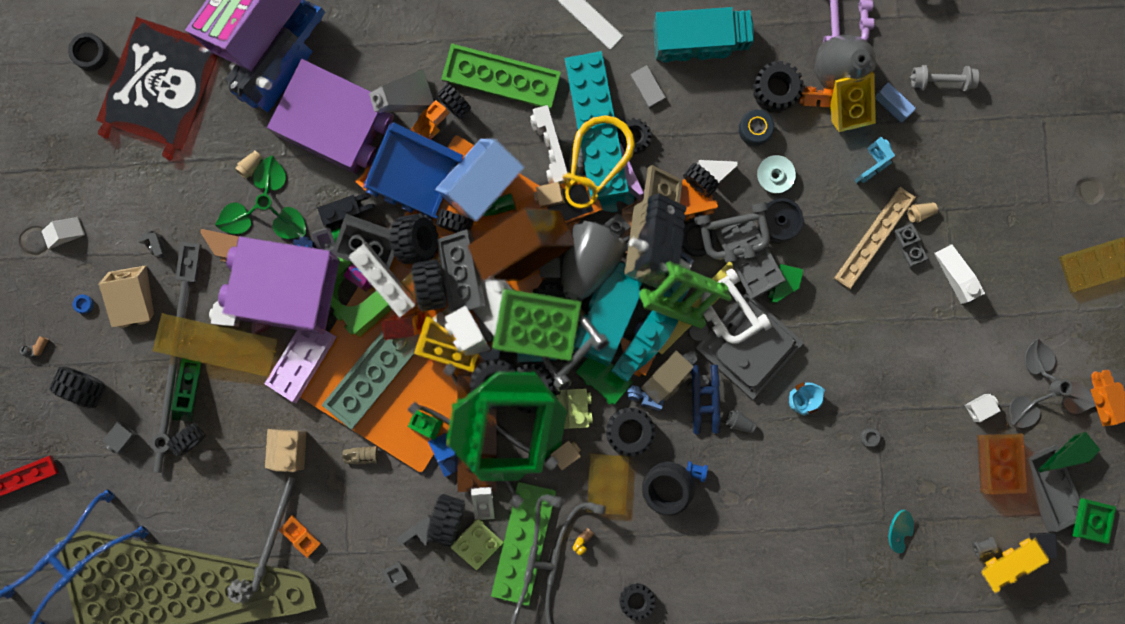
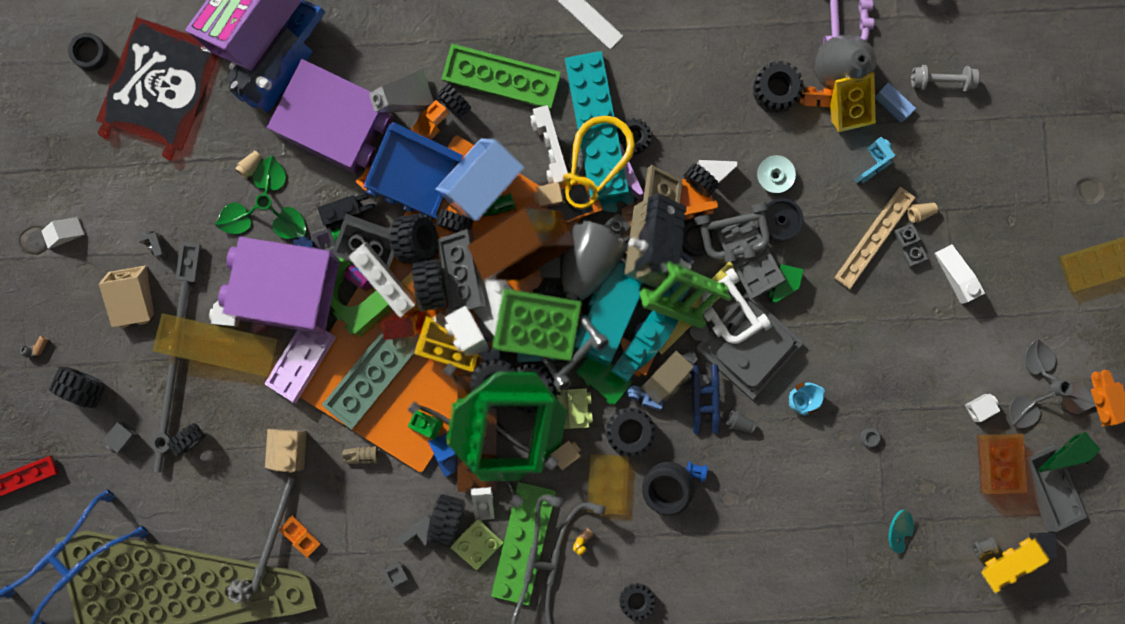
(83, 304): blue tile -> none
(186, 390): dark green slope -> none
(219, 243): medium nougat slope -> none
(647, 86): light grey tile -> none
(701, 33): teal piece -> none
(762, 125): black wheel -> none
(1094, 521): green tile -> none

